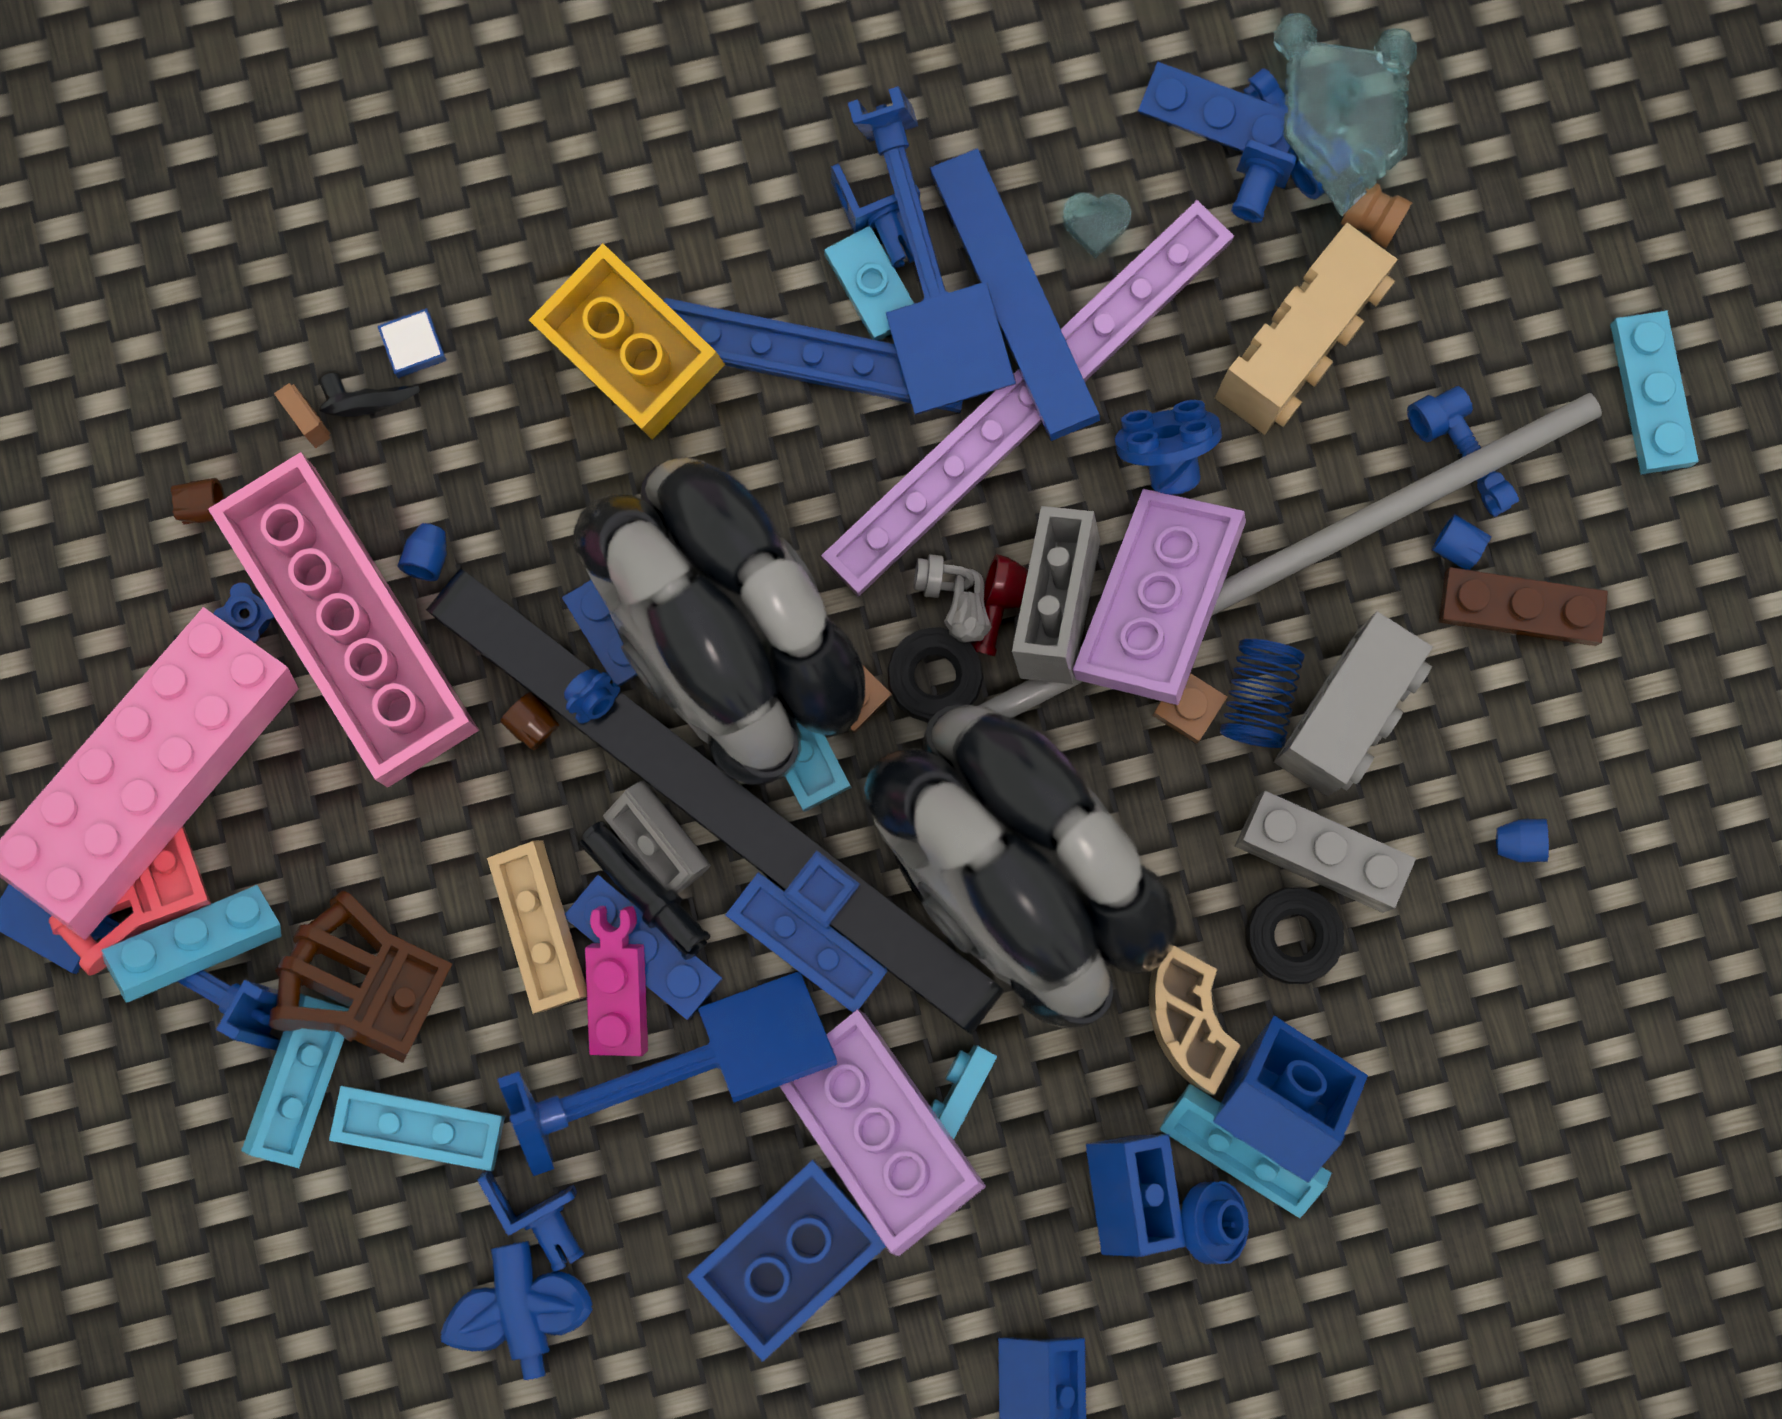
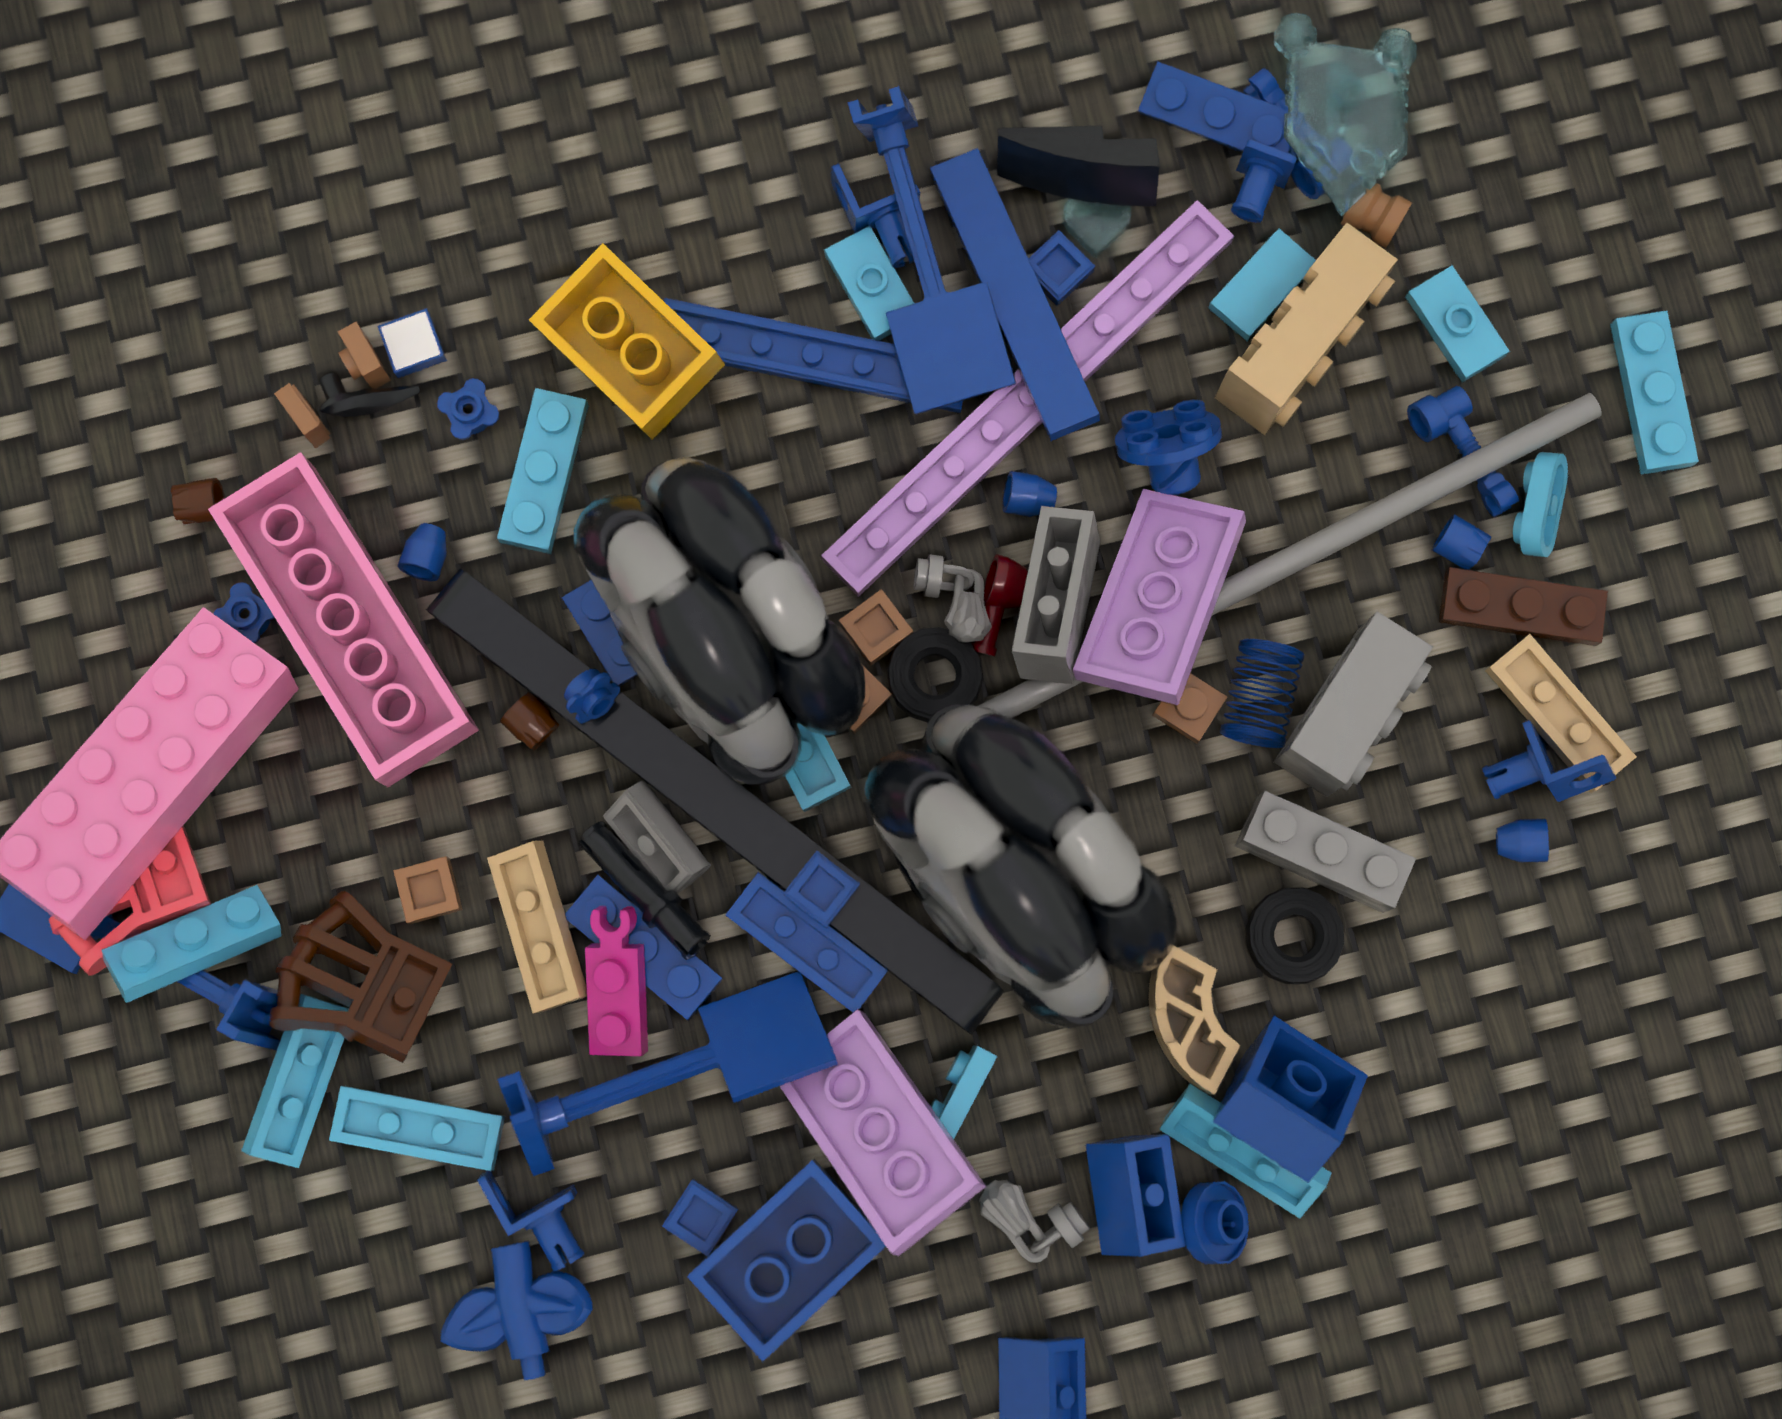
(361, 357): none -> medium nougat plate
(428, 890): none -> medium nougat plate
(466, 424): none -> blue plate
(543, 471): none -> medium azure plate
(700, 1217): none -> blue tile
(875, 627): none -> medium nougat plate
(1007, 1209): none -> light grey piece
(1027, 493): none -> blue hose
(1060, 267): none -> blue tile
(1080, 164): none -> black slope
(1262, 285): none -> medium azure tile
(1457, 323): none -> medium azure plate
(1536, 766): none -> blue bracket
(1545, 488): none -> medium azure plate
(1557, 708): none -> tan plate

